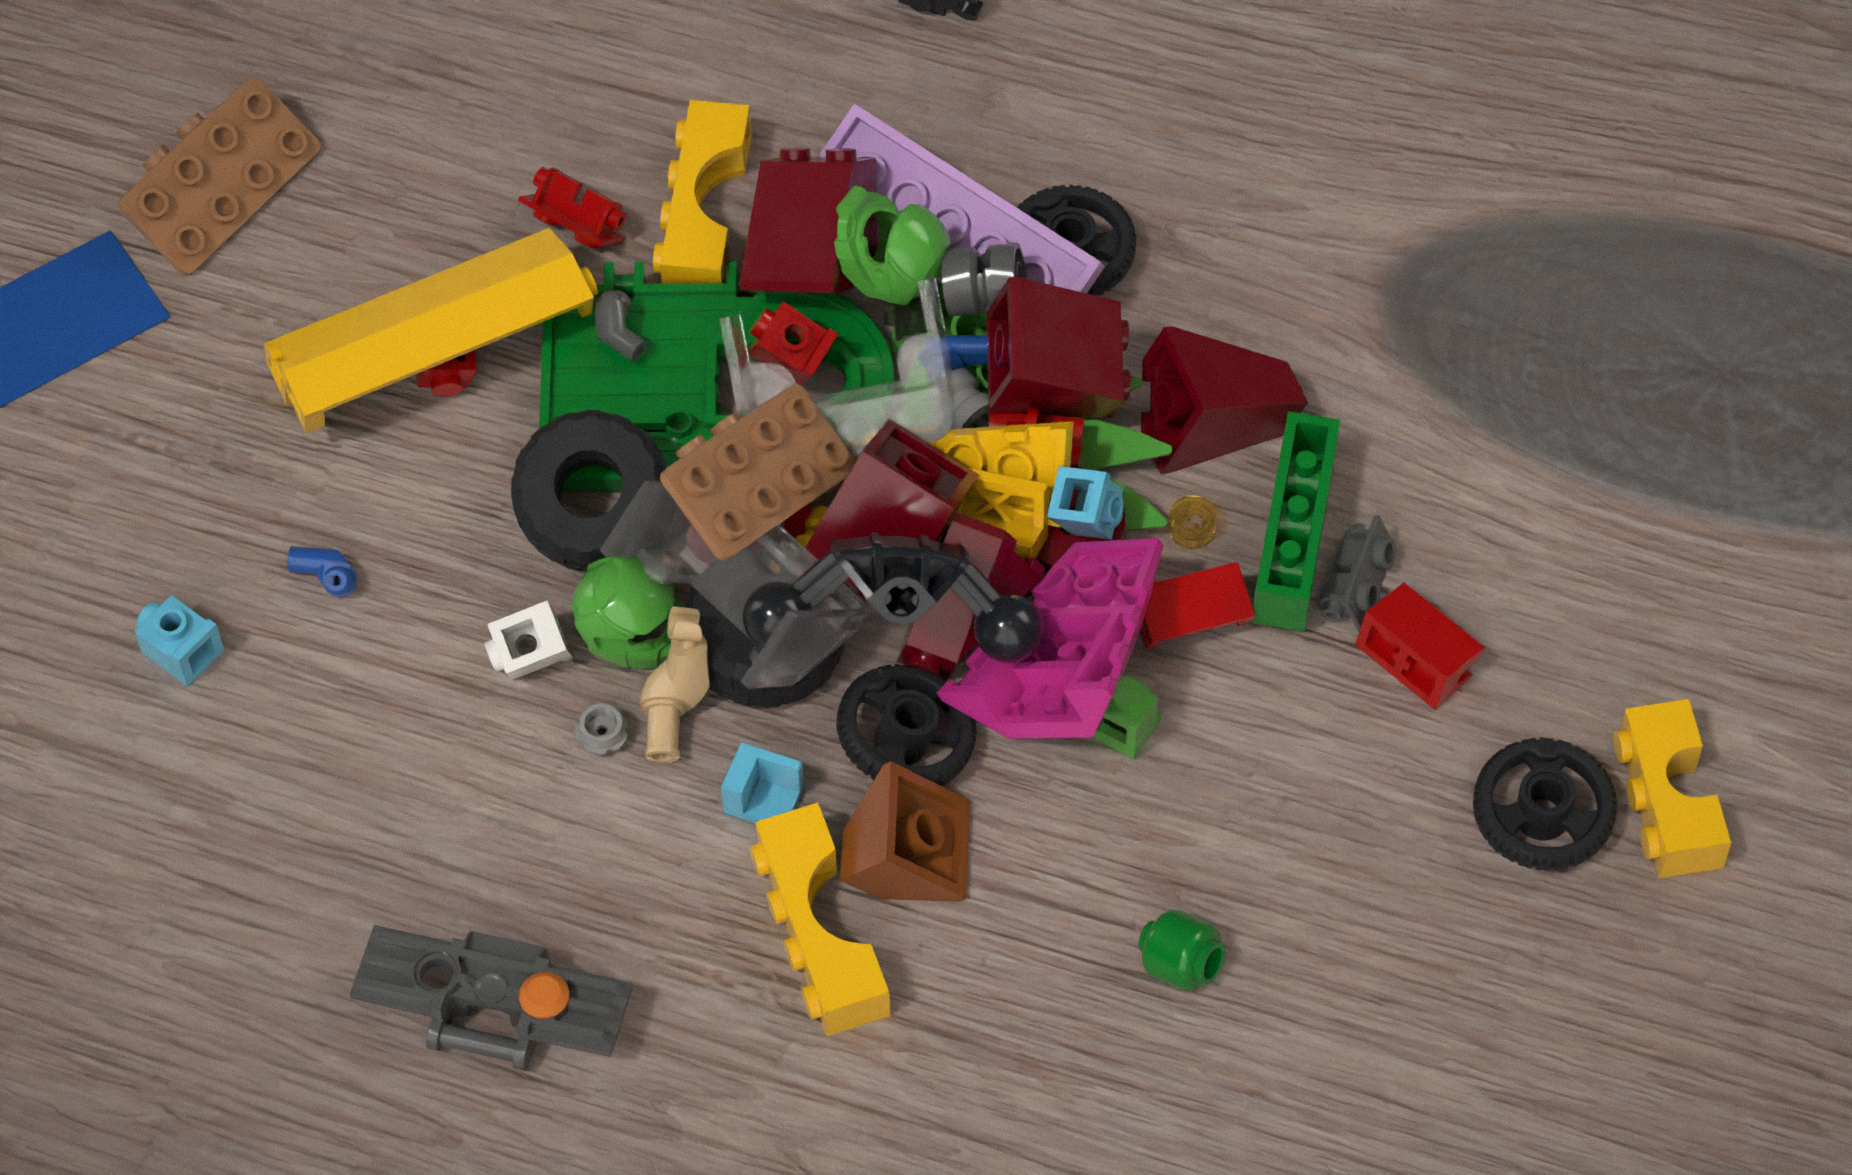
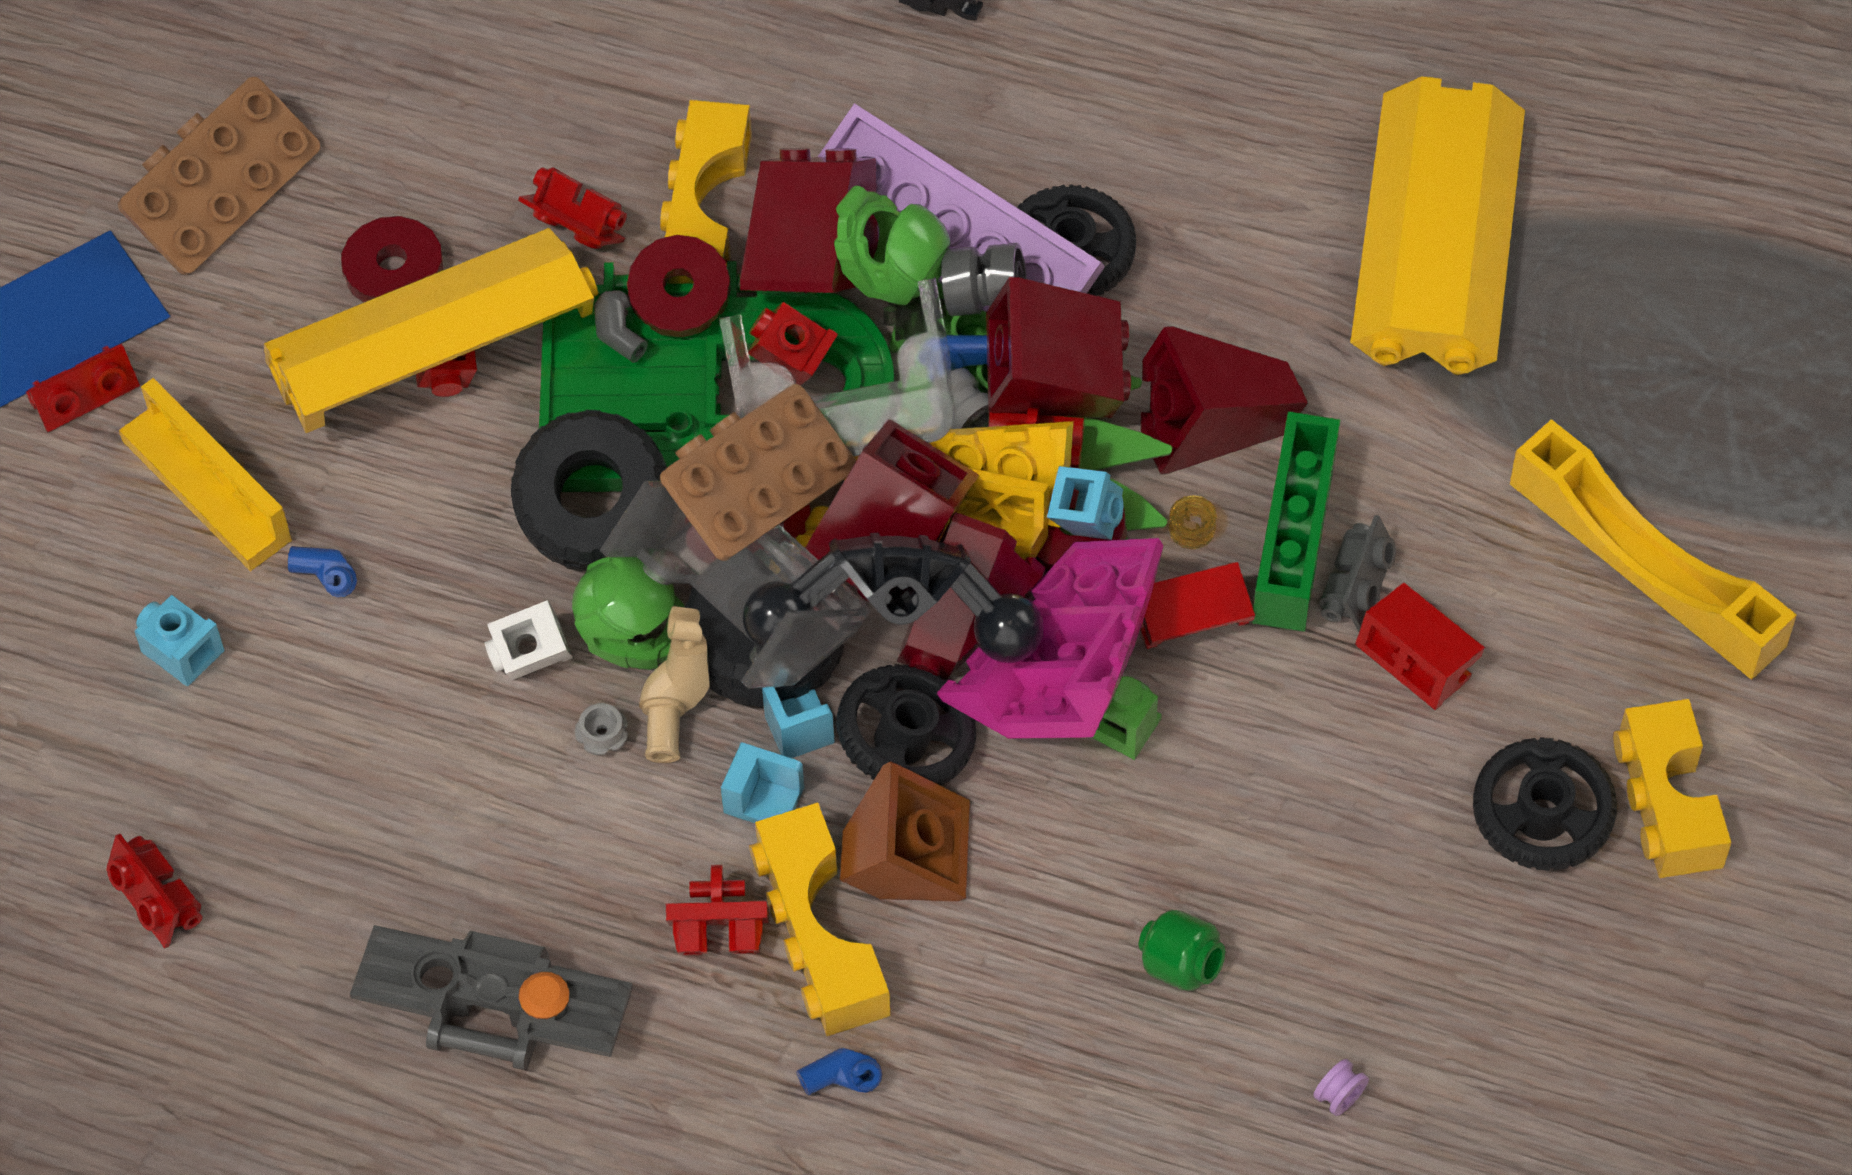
(83, 387): none -> red hinge
(138, 872): none -> red hinge
(206, 478): none -> yellow fence
(385, 239): none -> dark red tile
(679, 257): none -> dark red tile
(743, 918): none -> red hips
(798, 723): none -> medium azure panel
(843, 1069): none -> blue arm
(1341, 1087): none -> lavender bush
(1439, 225): none -> yellow panel
(1721, 609): none -> yellow arch

